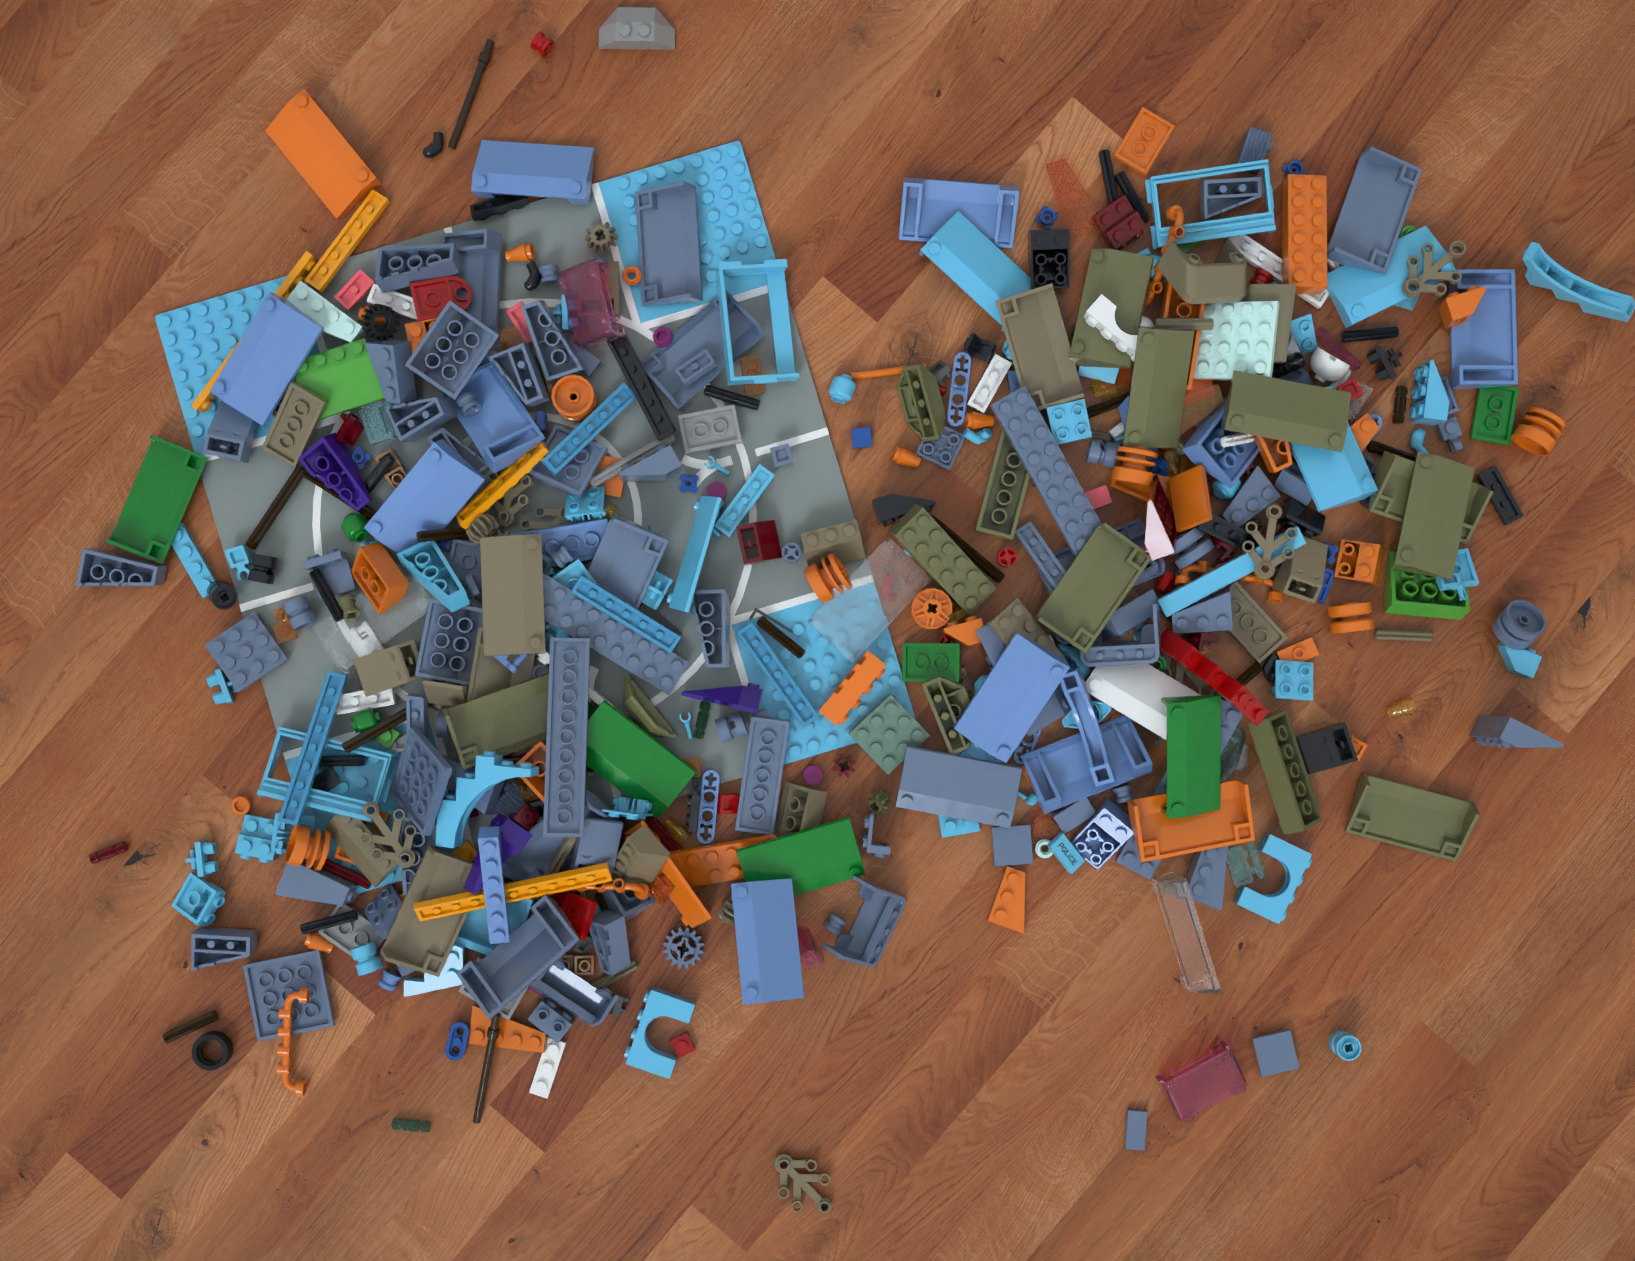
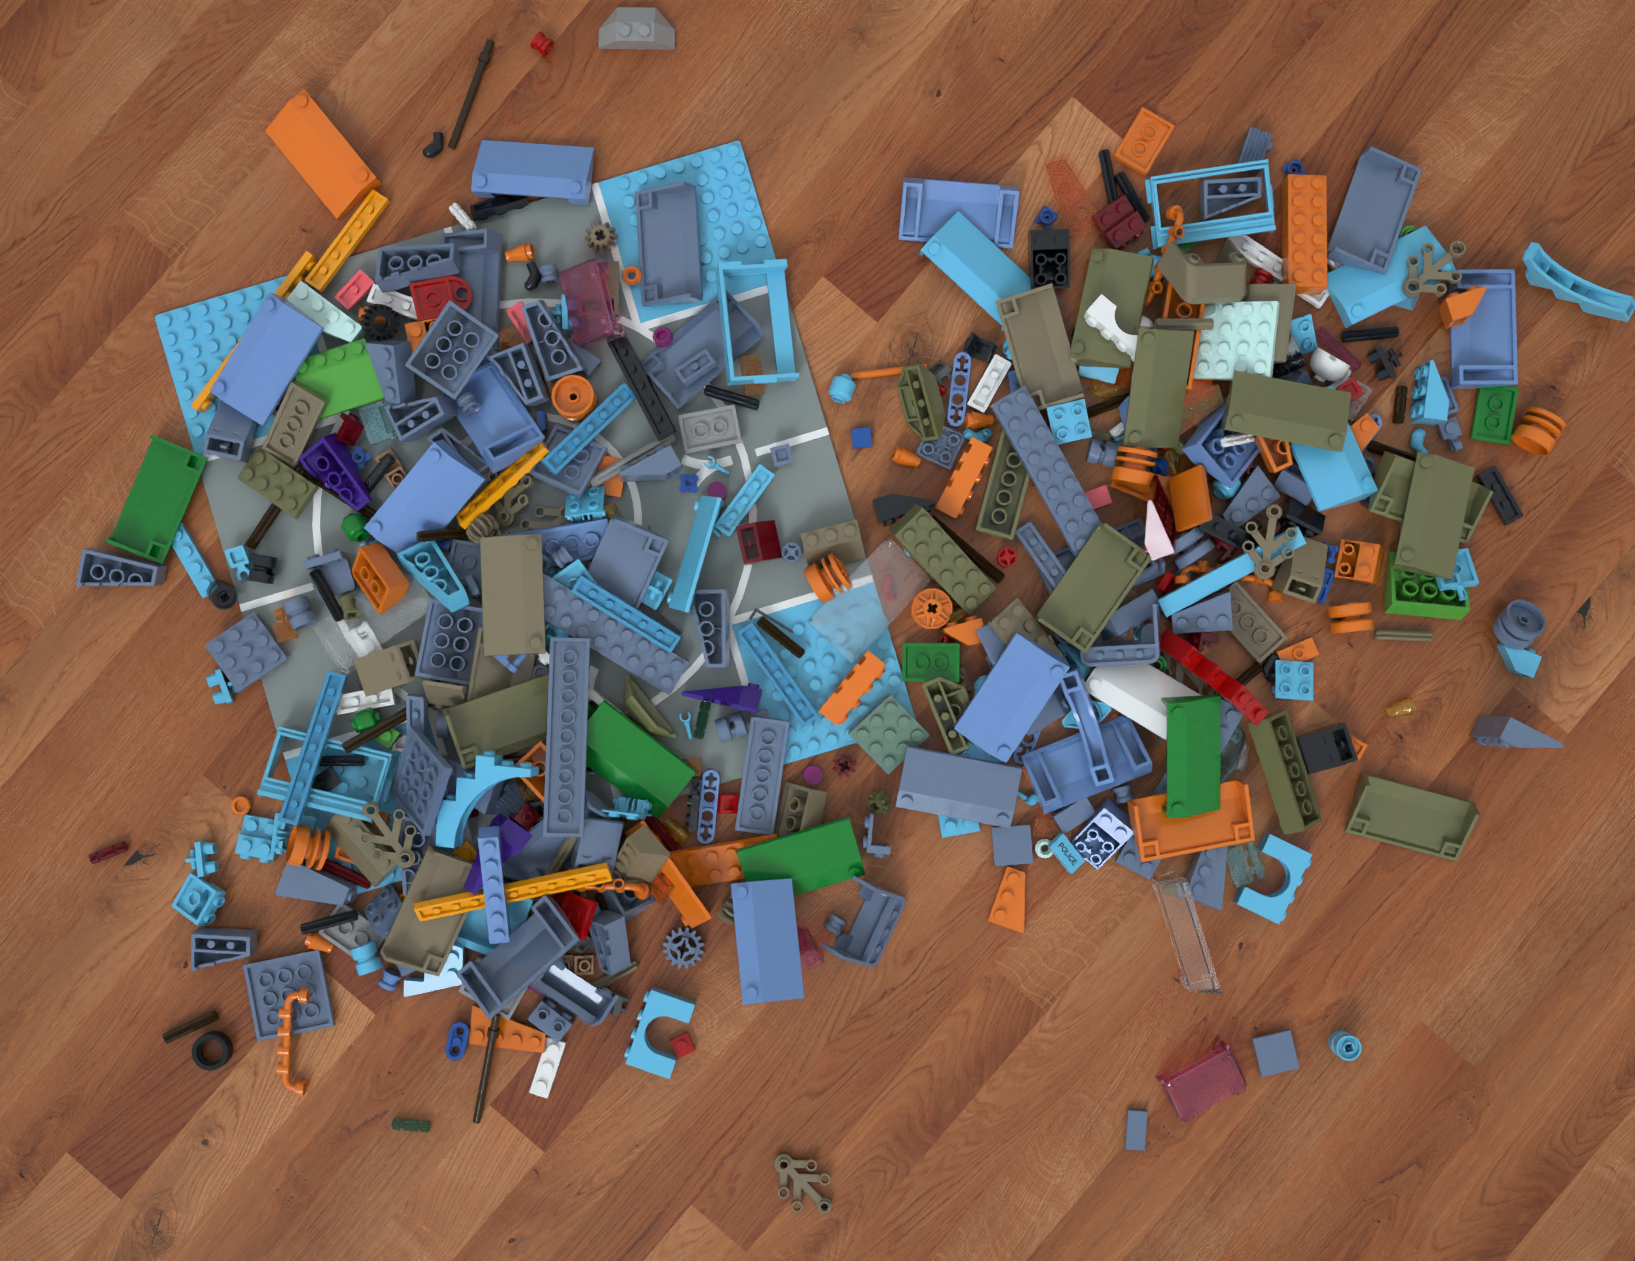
(278, 482): none -> olive plate
(462, 217): none -> white axle
(963, 478): none -> orange wedge

